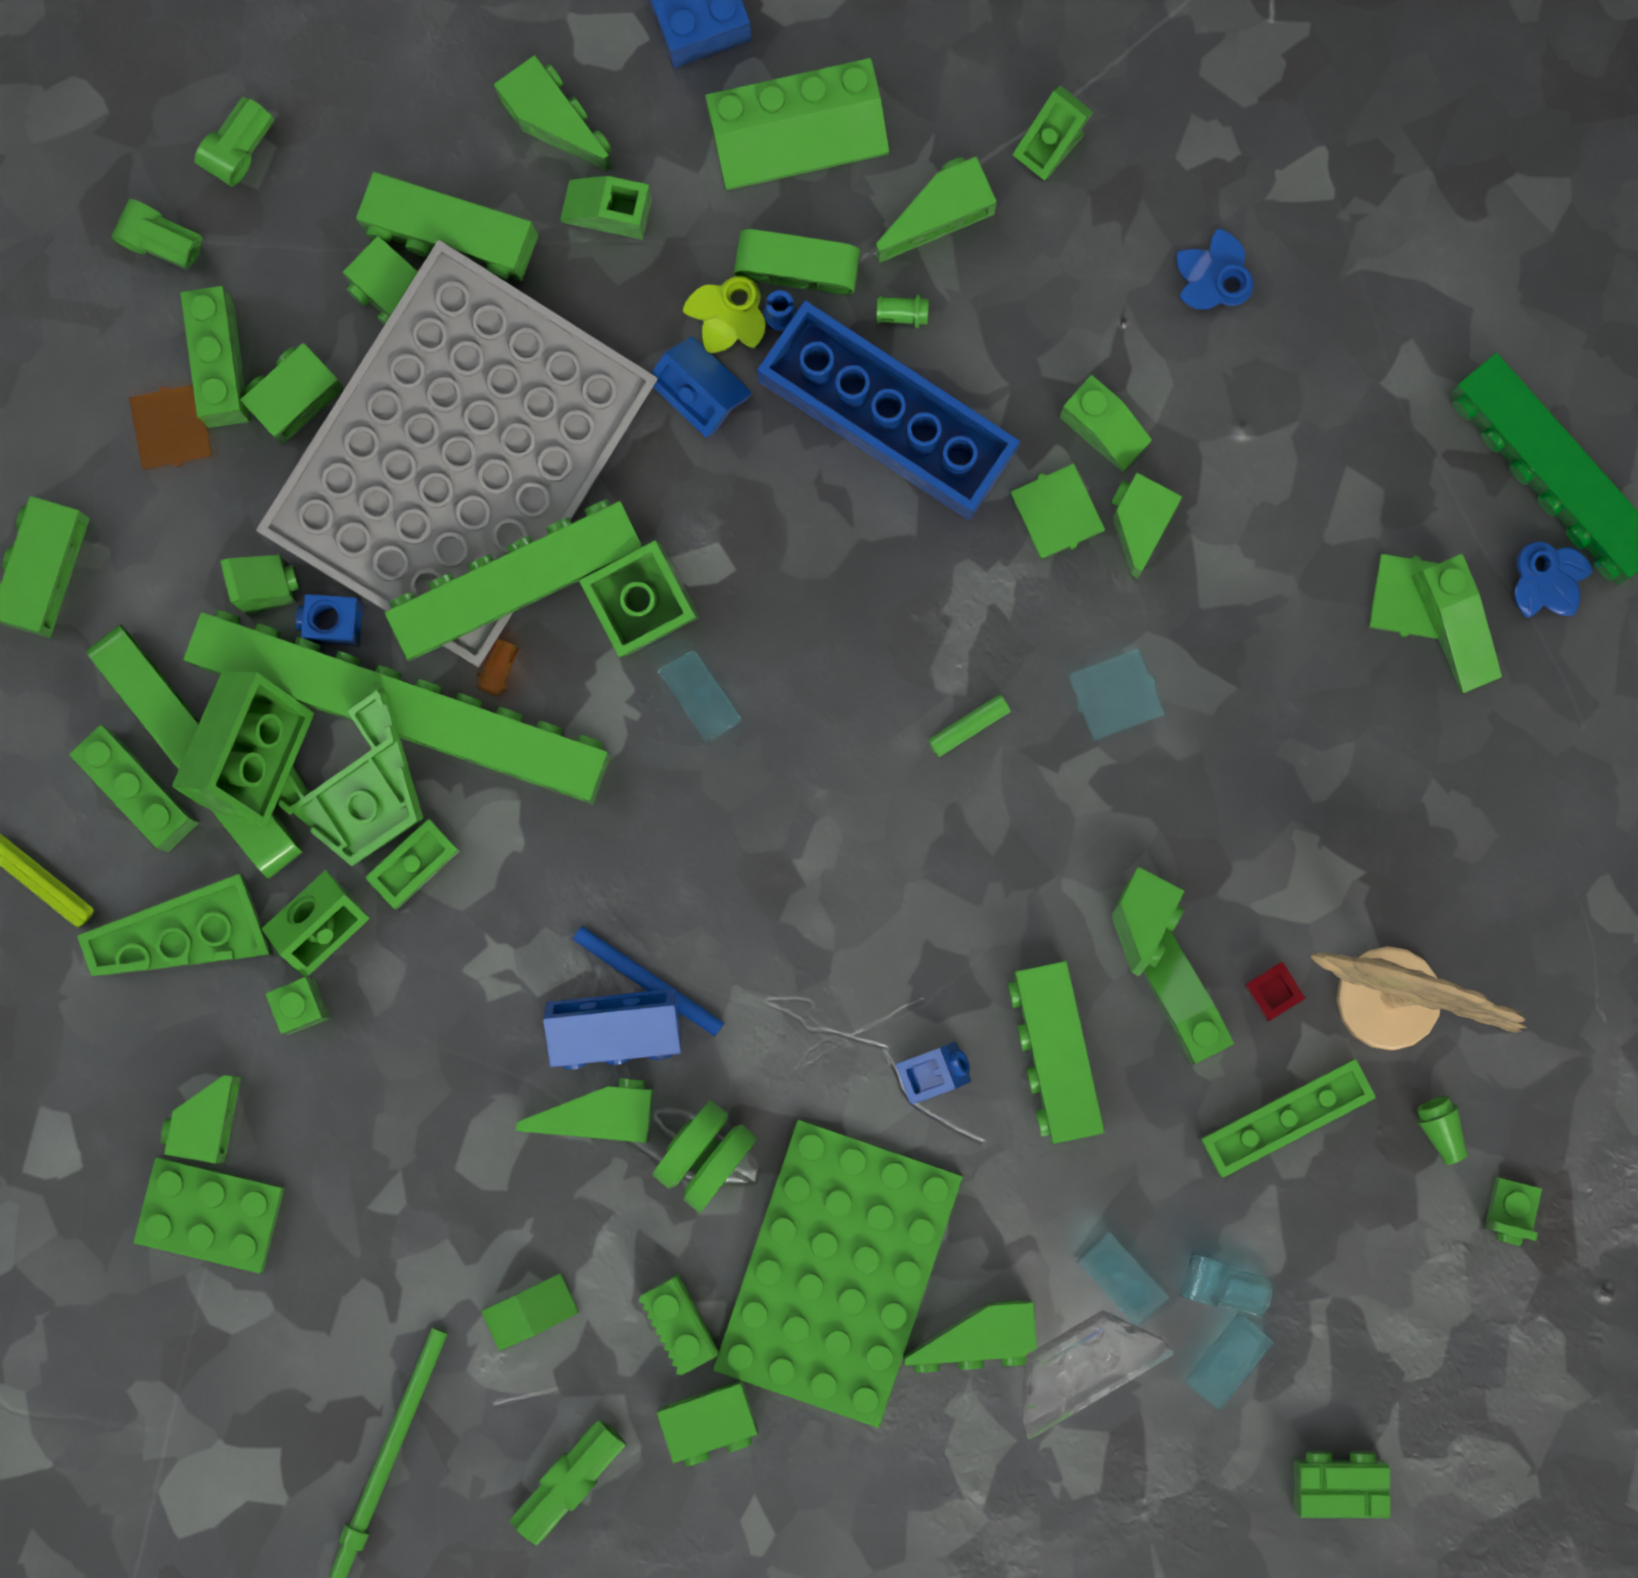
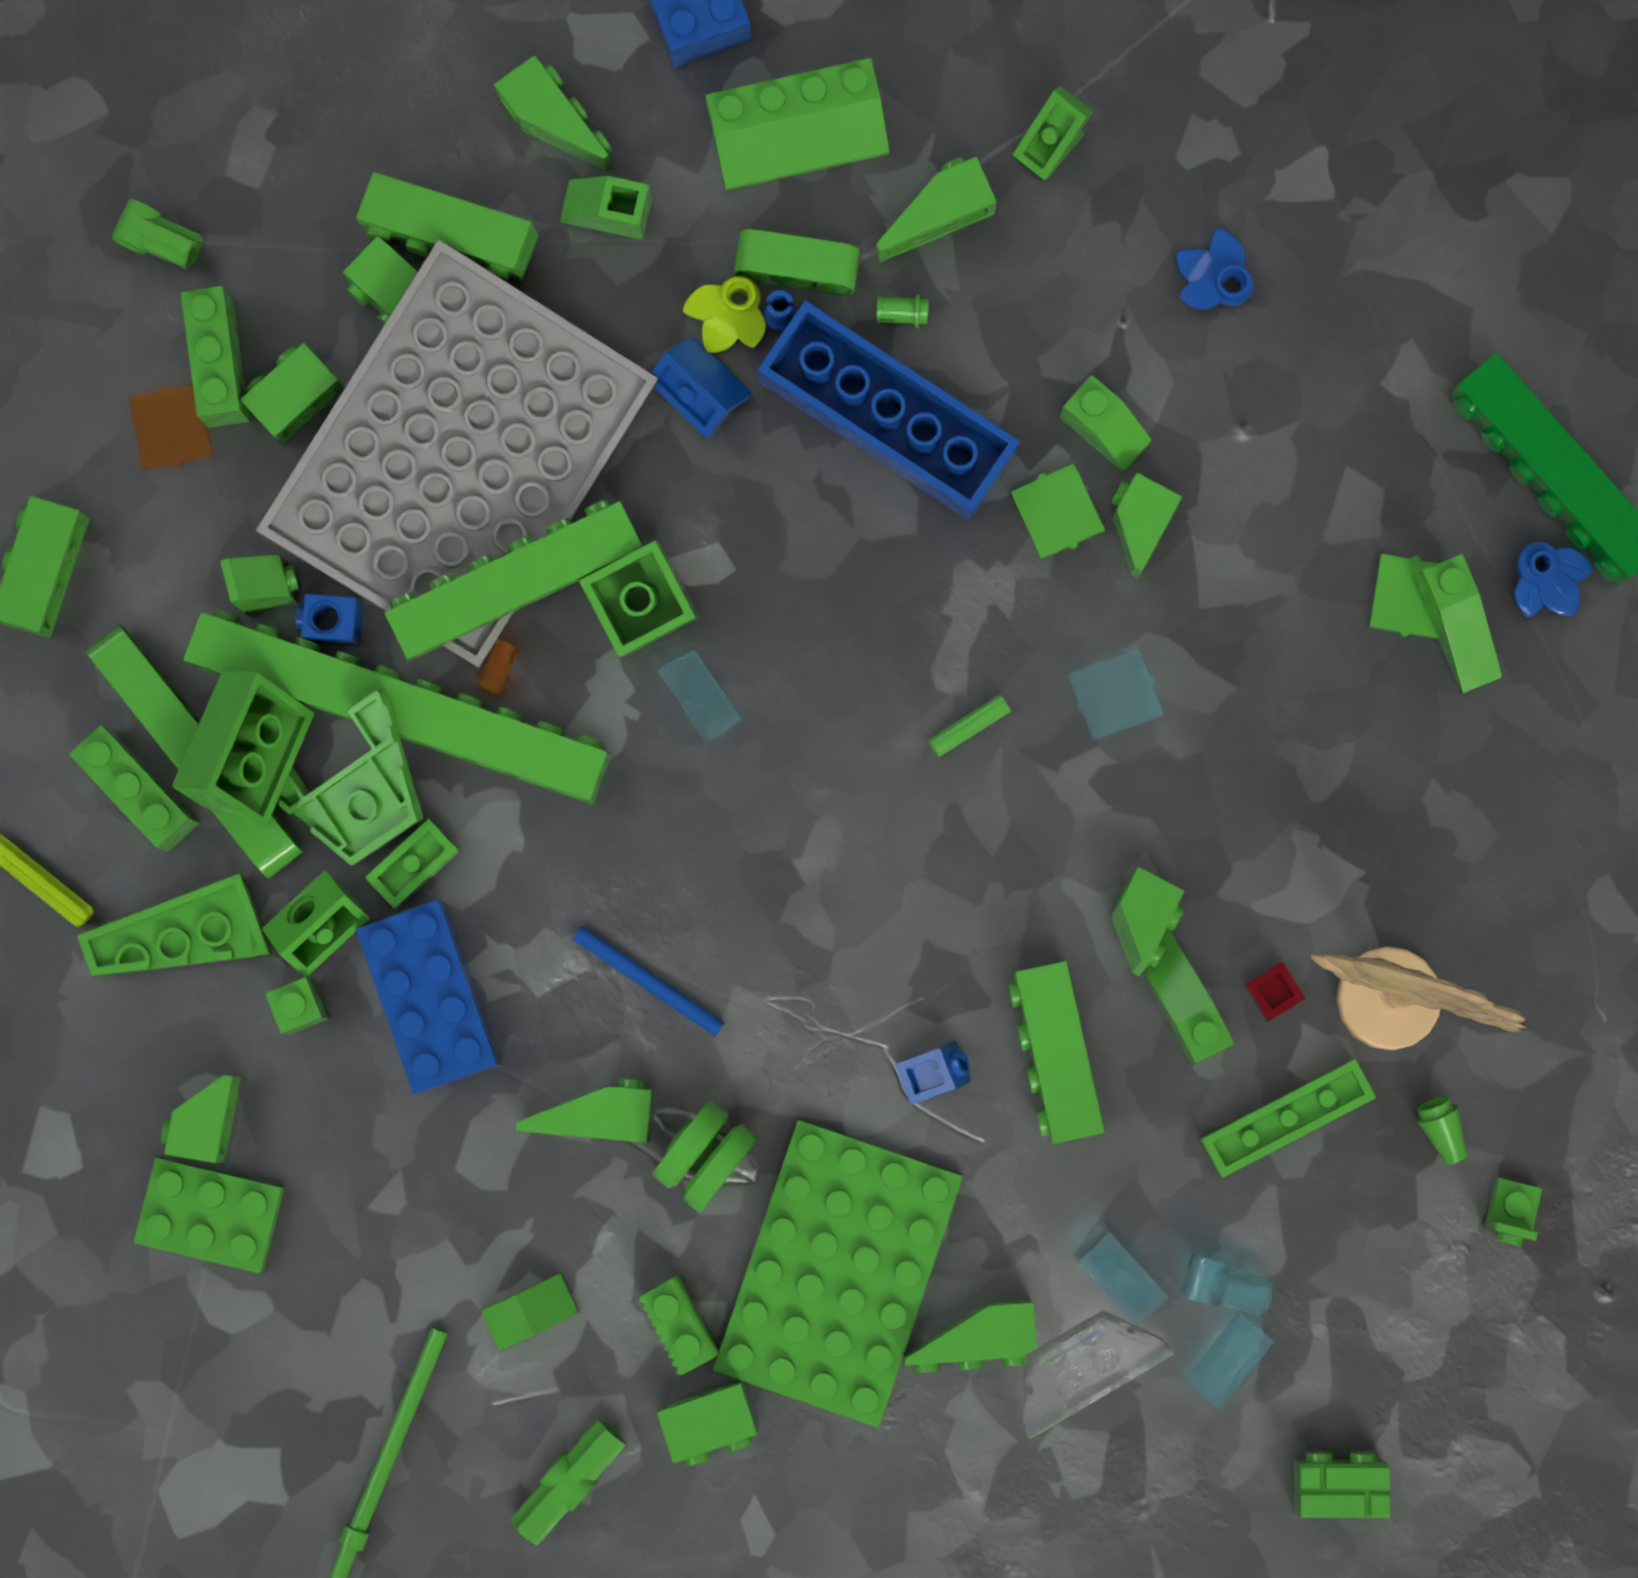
(230, 149): bright green piece -> none
(428, 997): none -> blue brick
(612, 1028): brick -> none

